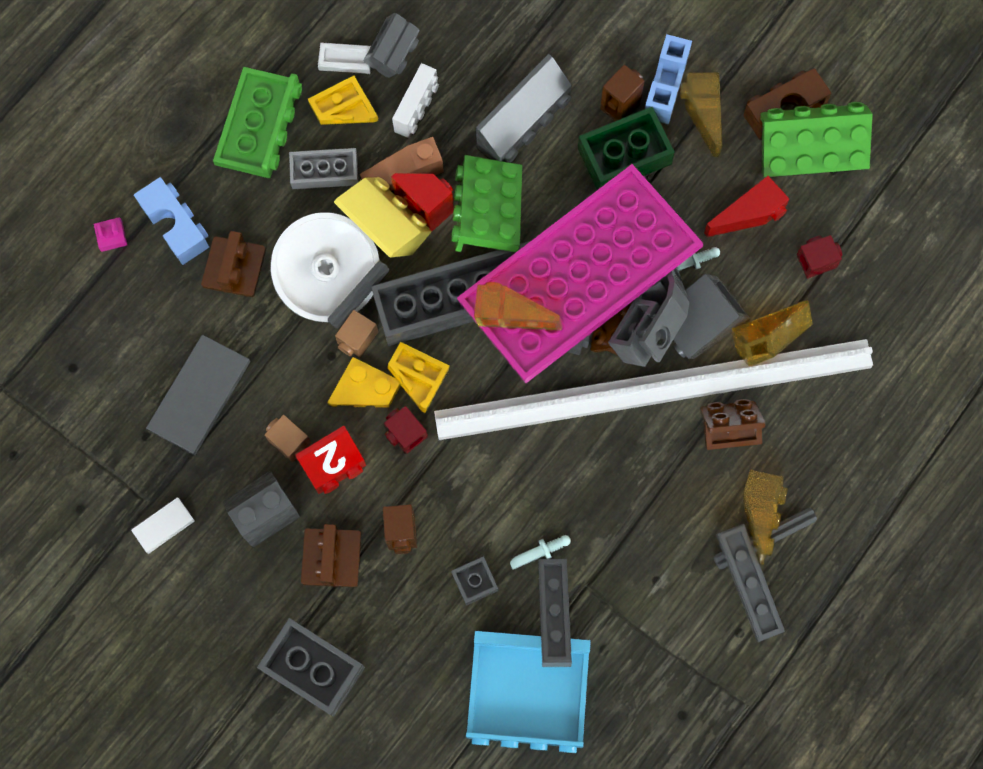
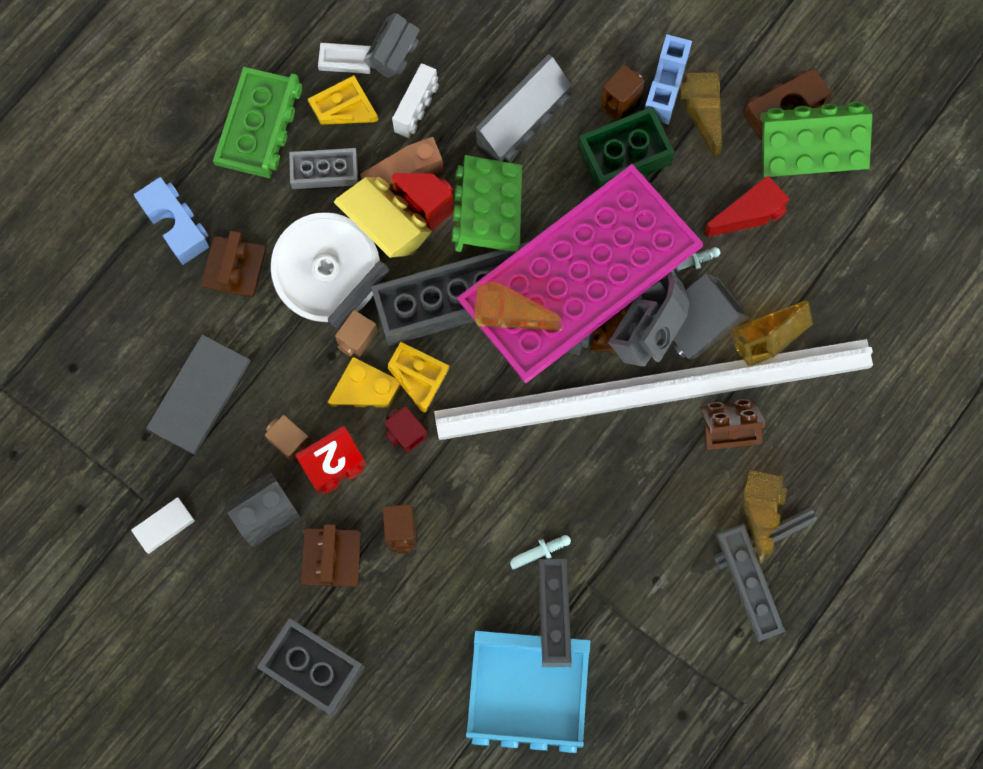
(110, 234): dark pink tile -> none
(474, 580): dark grey piece -> none
(819, 255): dark red brick -> none

